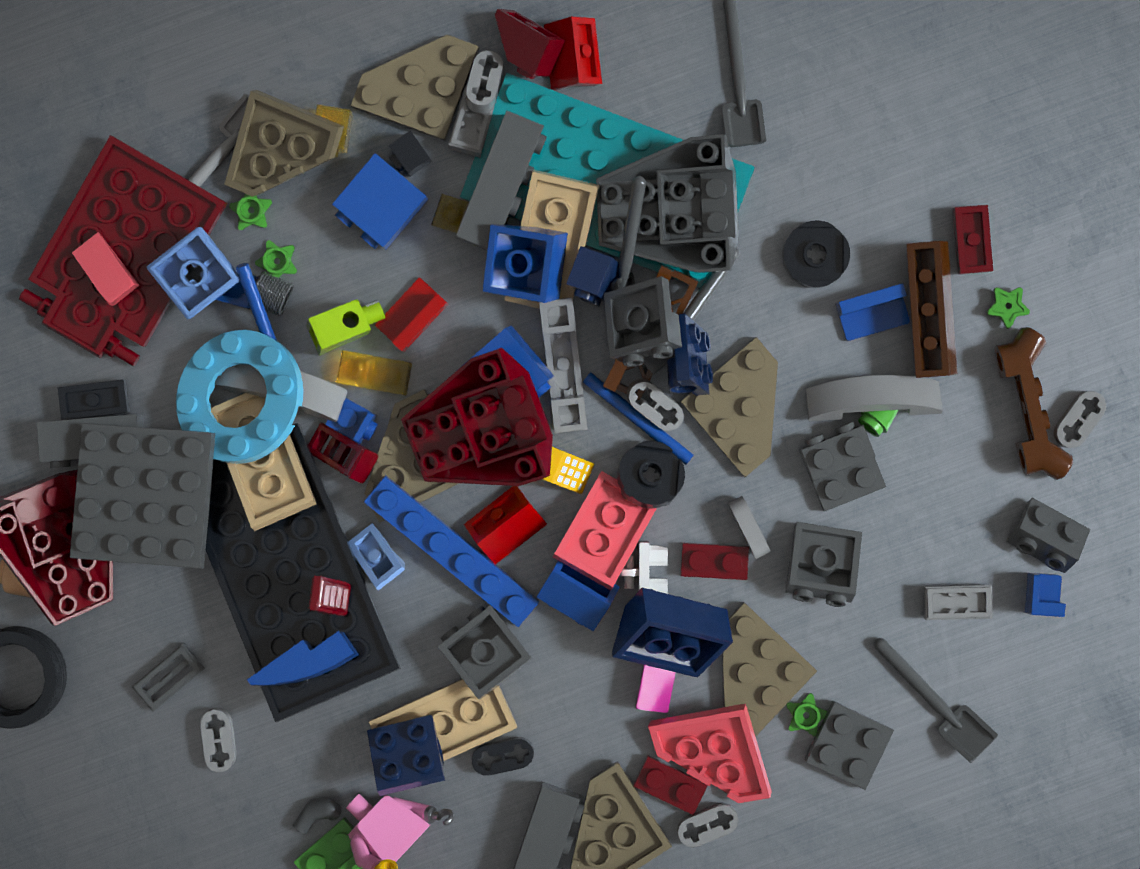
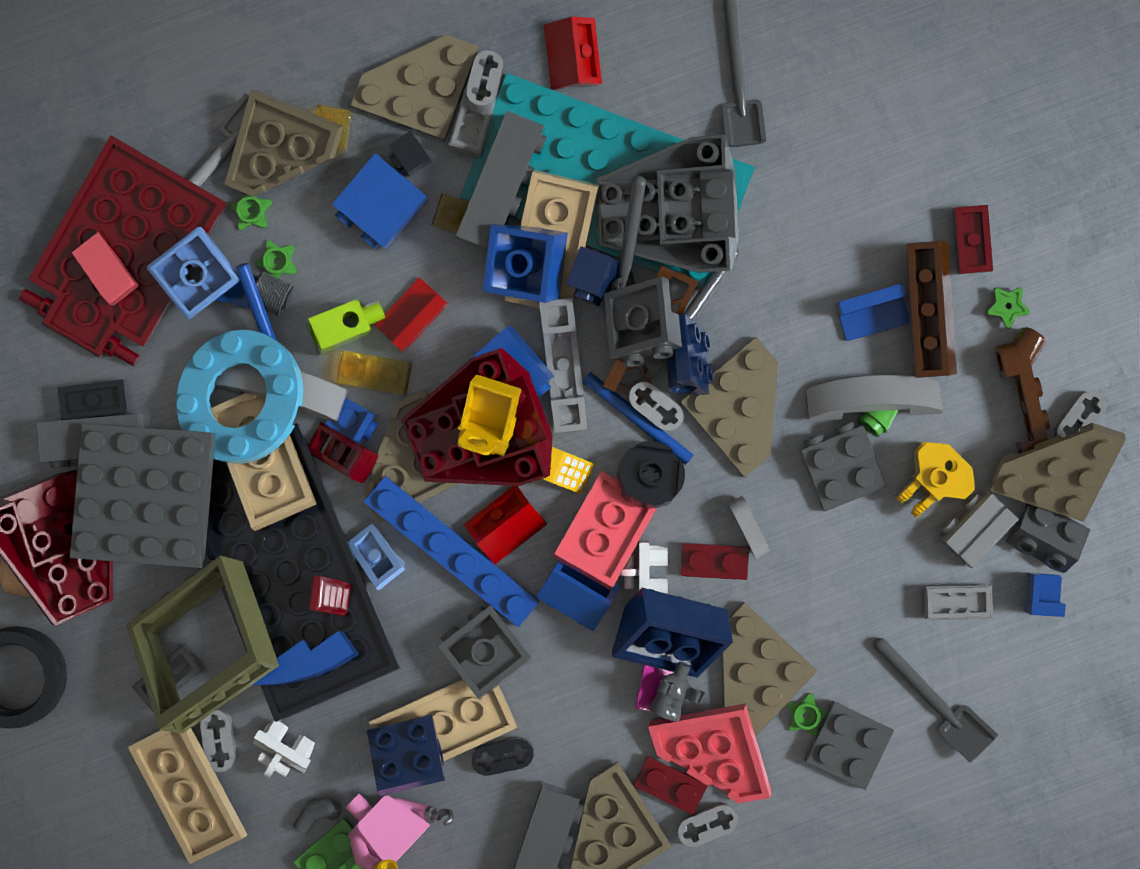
(144, 631): none -> olive window
(187, 792): none -> tan plate
(270, 741): none -> white hips
(488, 416): none -> yellow piece
(528, 44): dark red slope -> none
(673, 691): none -> dark grey piece
(824, 564): dark grey plate -> none
(829, 240): black plate -> none
(935, 479): none -> yellow hinge
(977, 528): none -> light grey brick
(1061, 472): none -> dark tan plate

